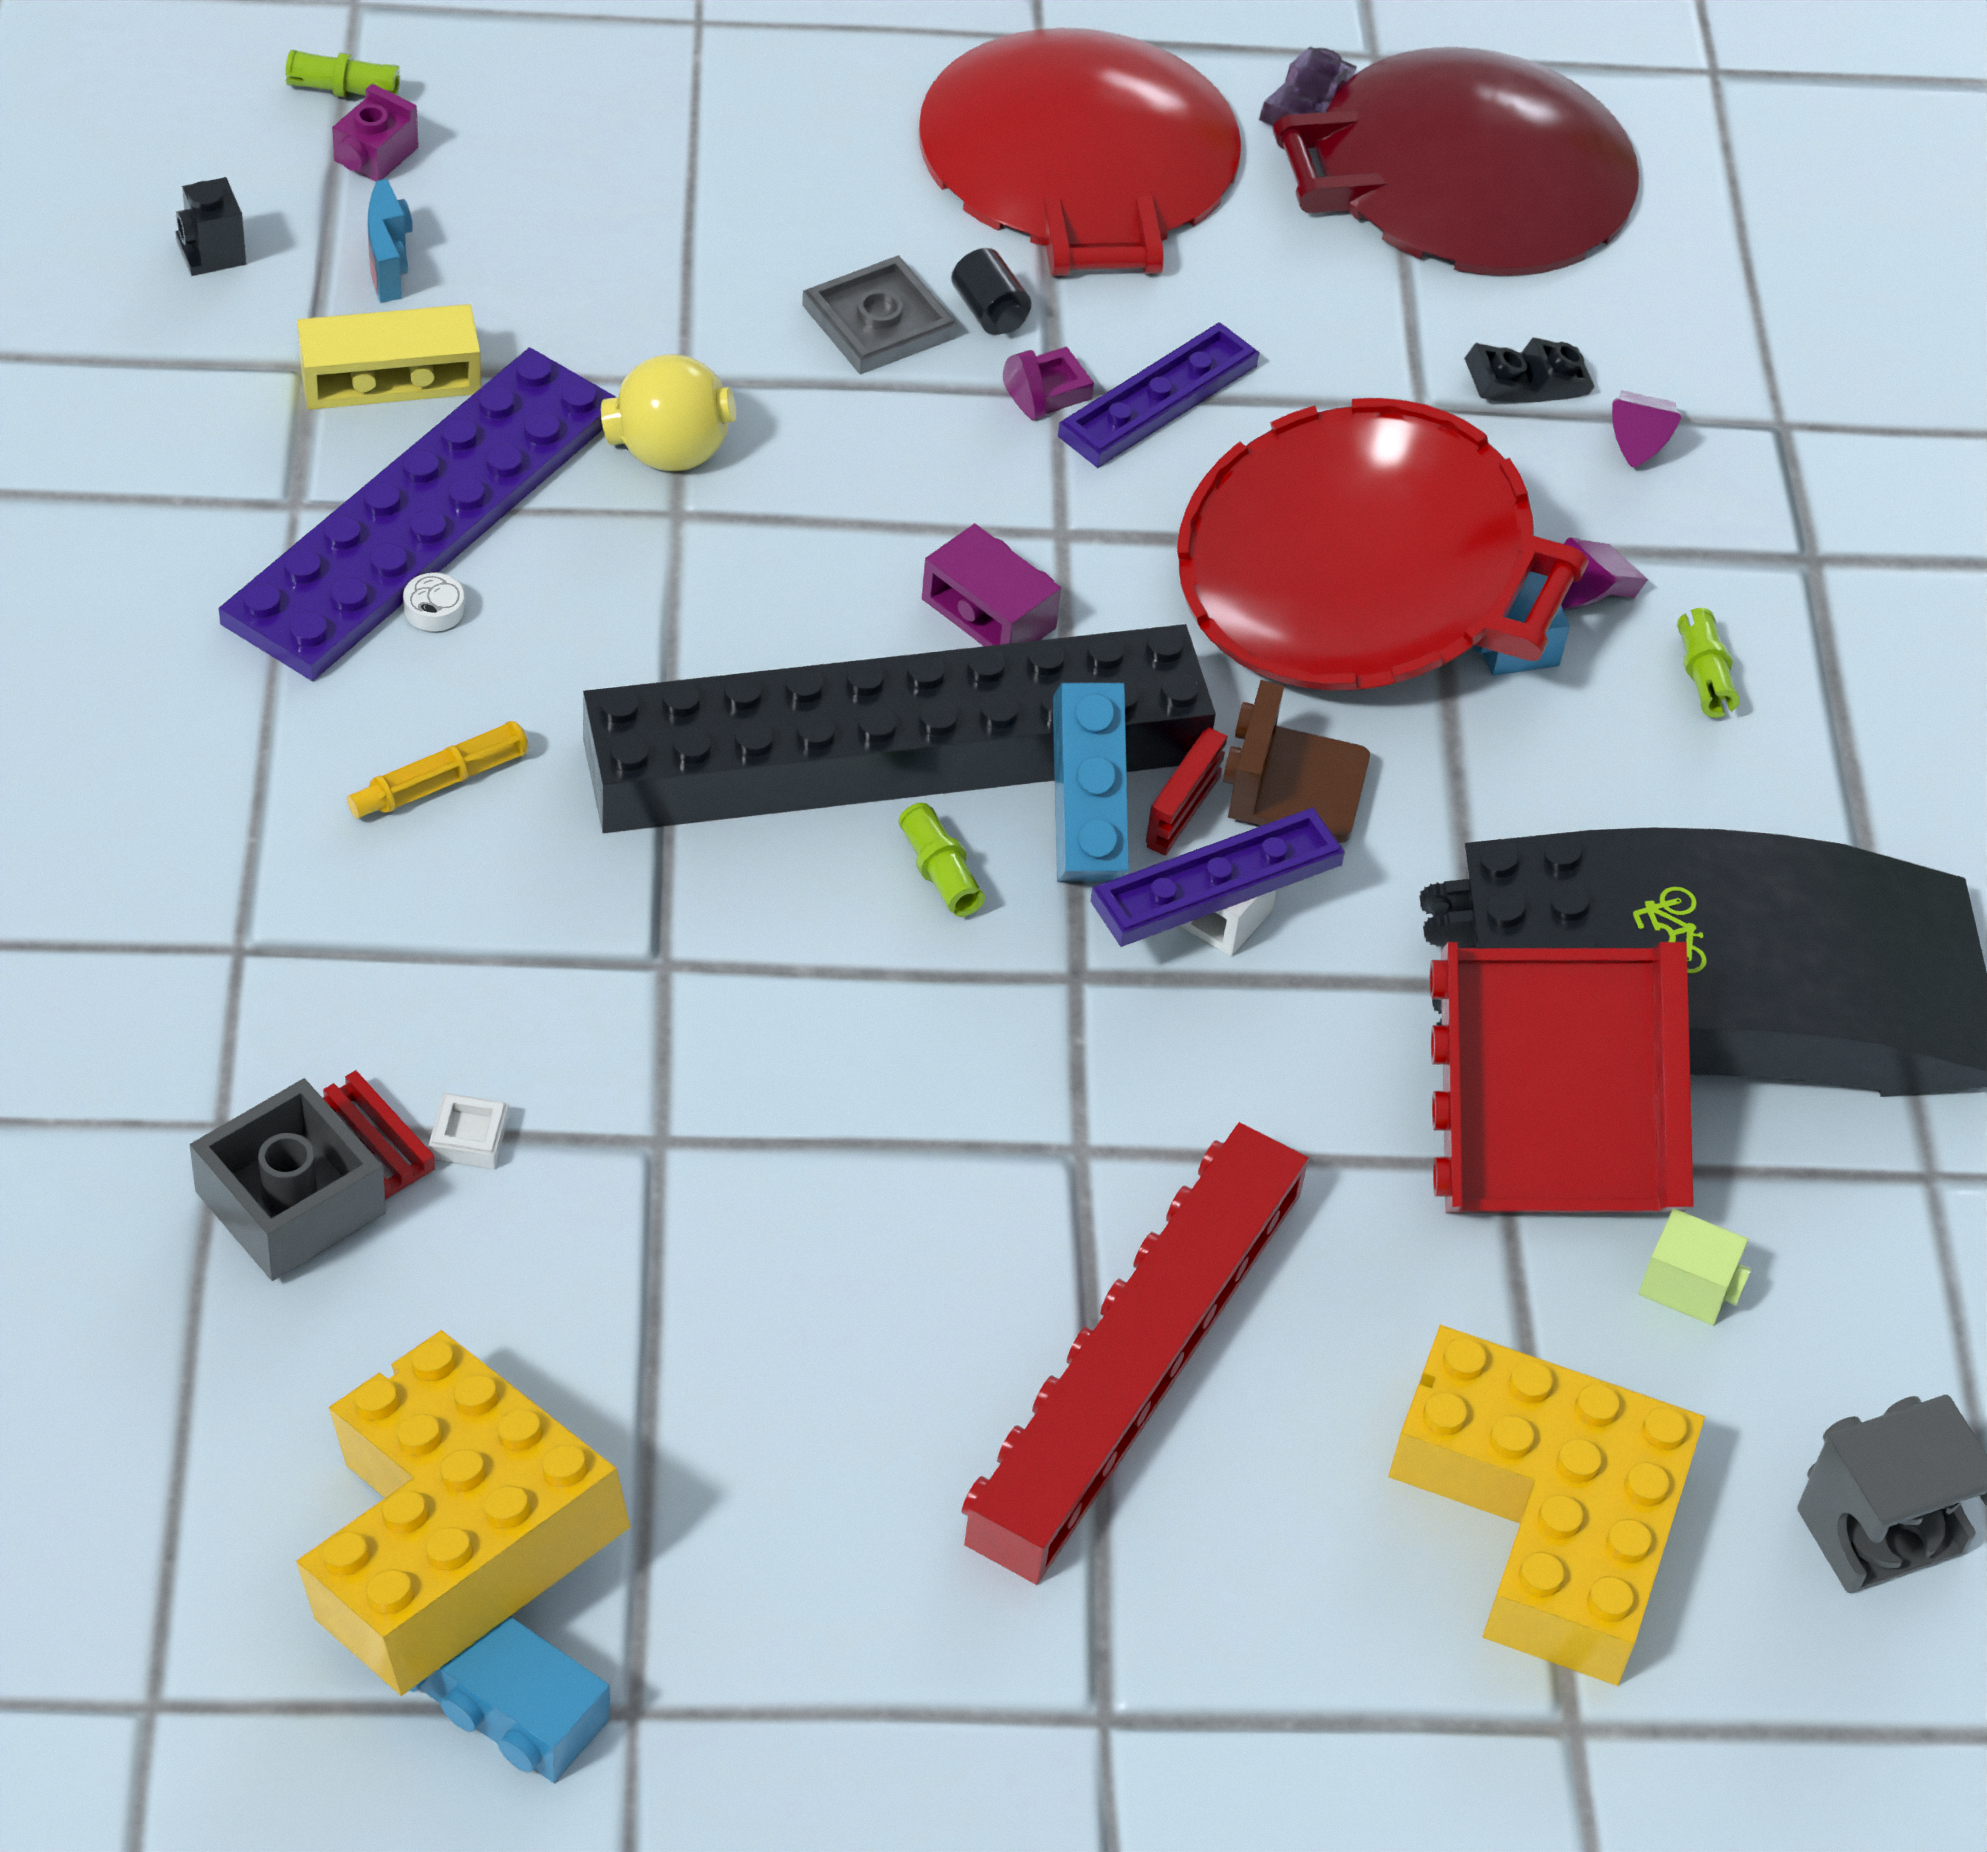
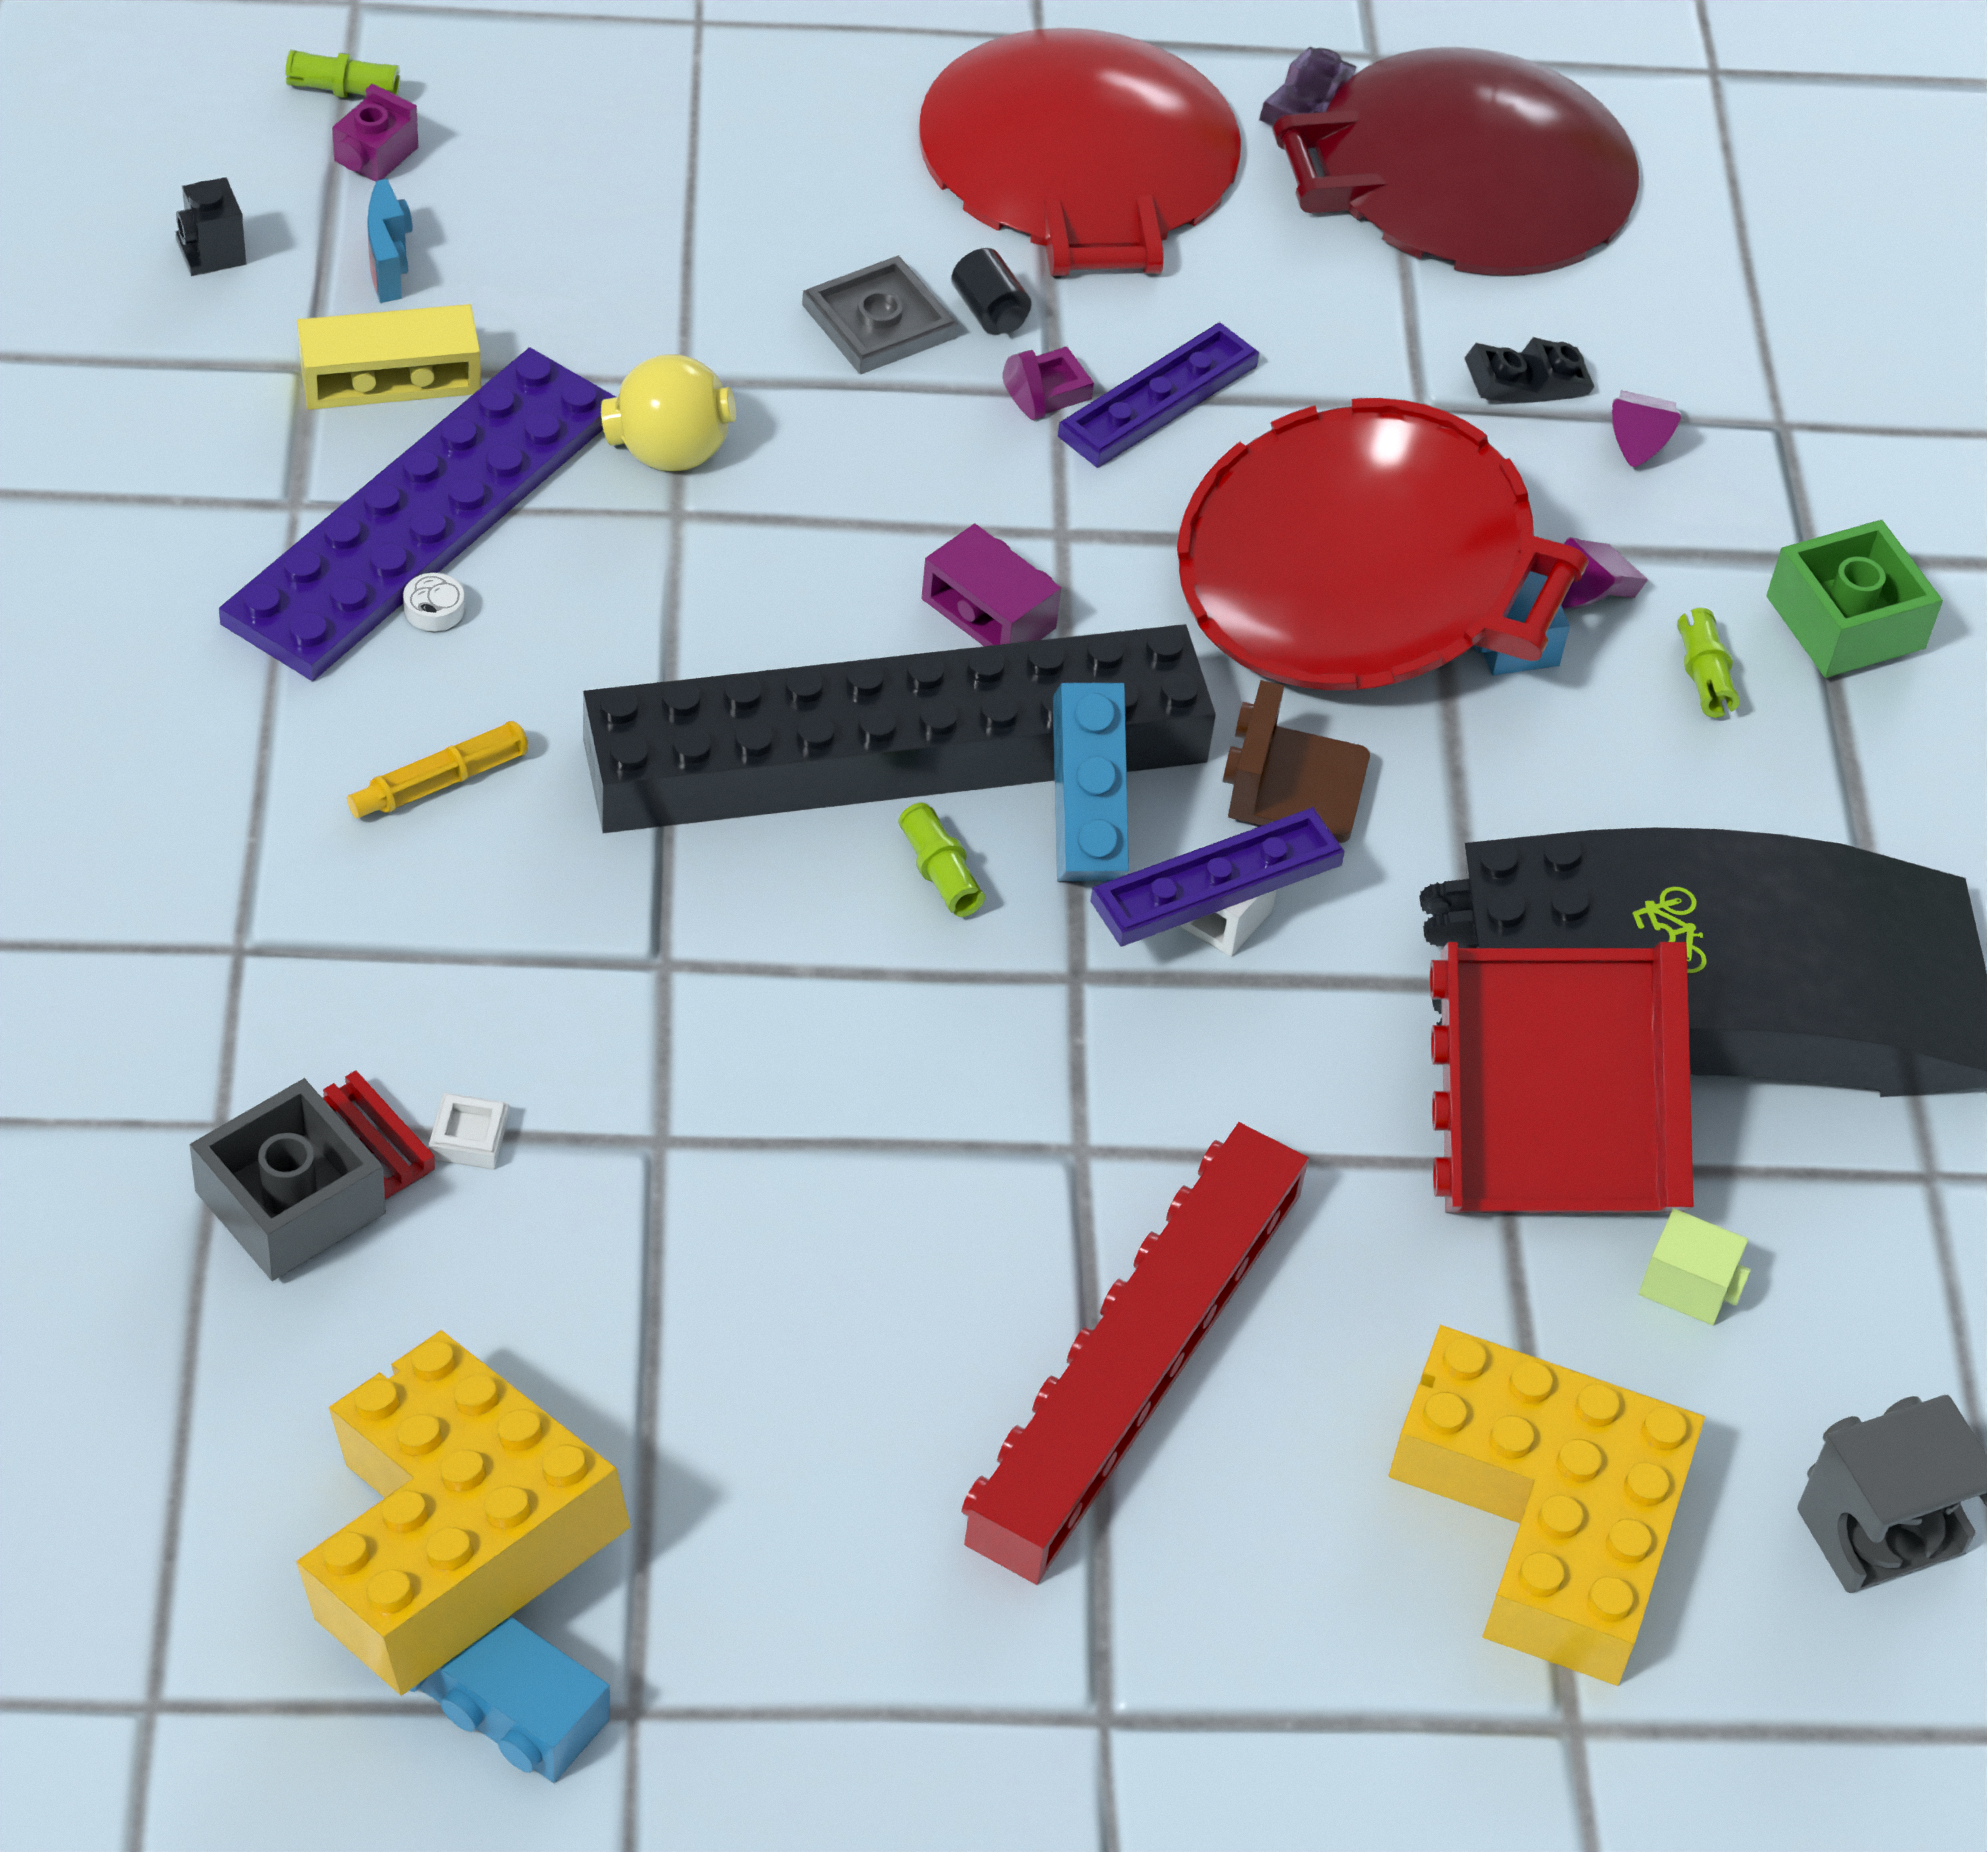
(1185, 791): red tile -> none
(1853, 598): none -> bright green brick

